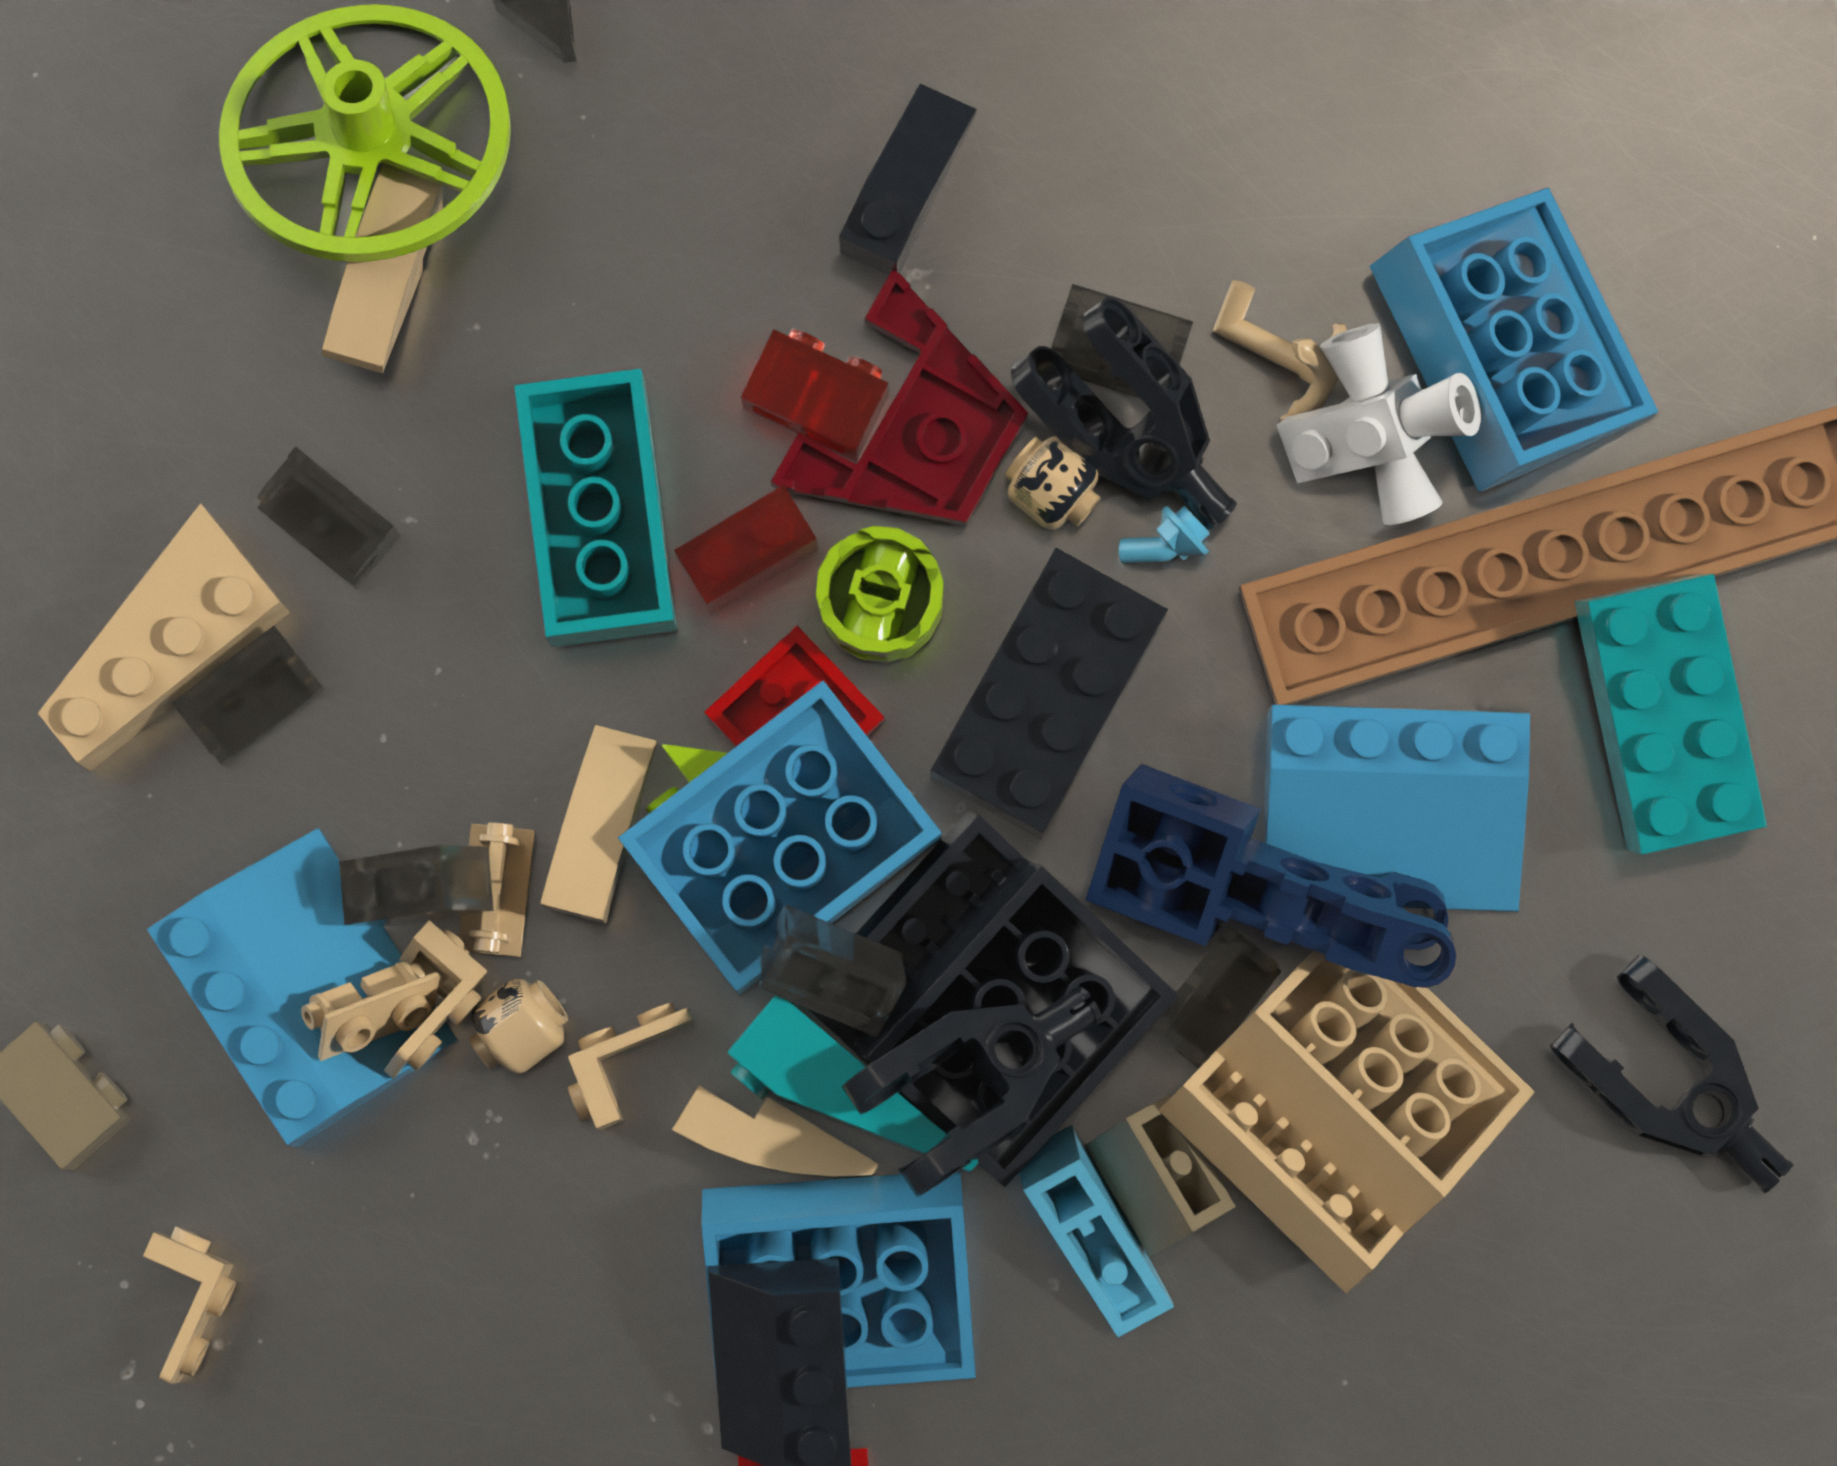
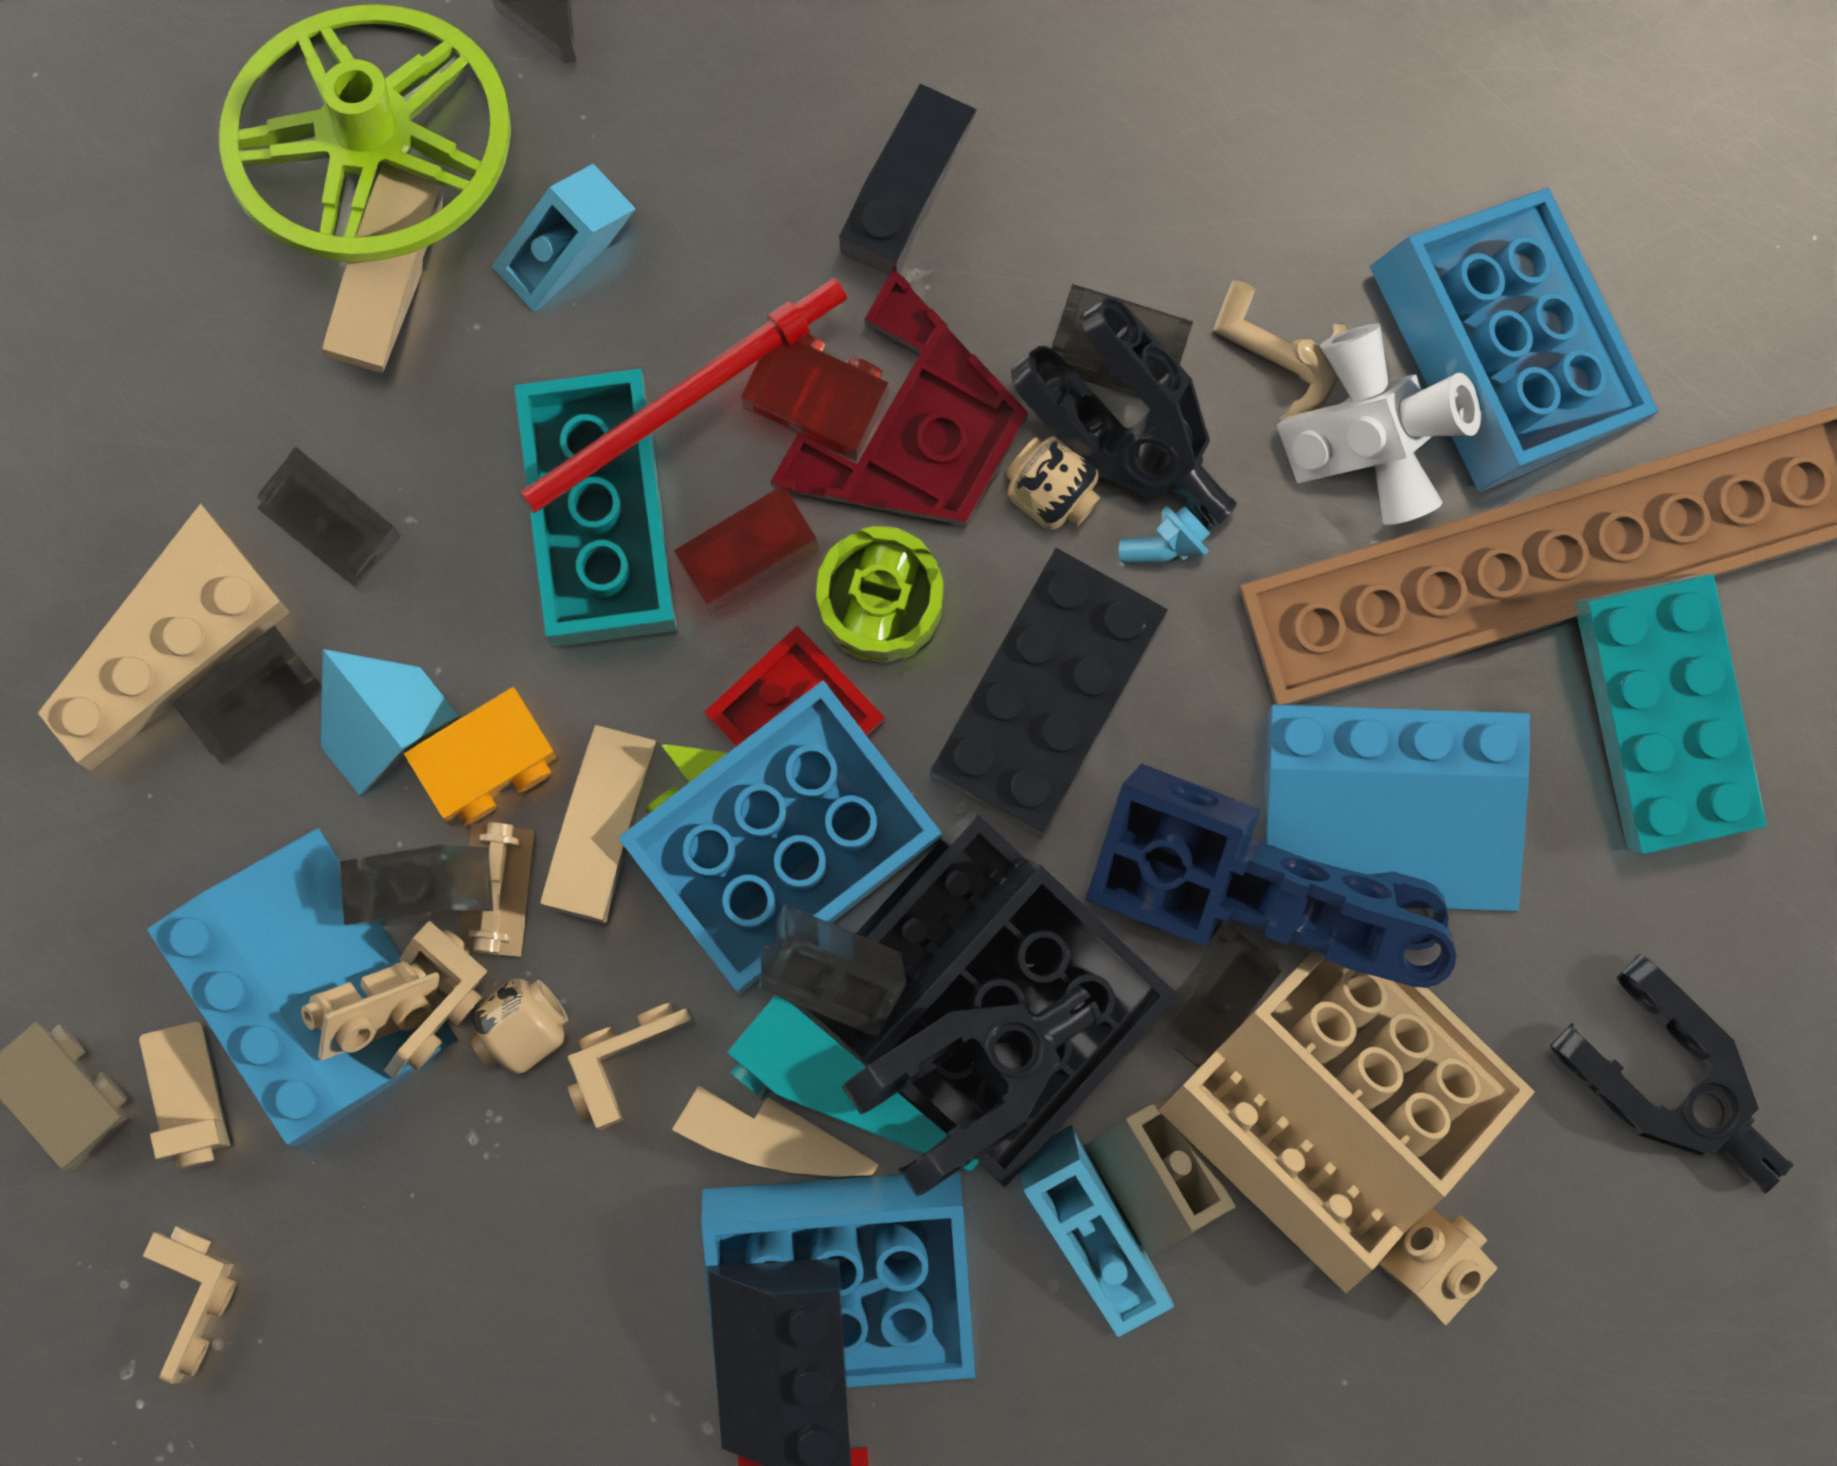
(183, 1095): none -> tan bracket
(376, 714): none -> medium azure slope
(482, 758): none -> light orange brick
(562, 235): none -> medium azure slope
(784, 326): none -> red bar
(1440, 1264): none -> tan brick

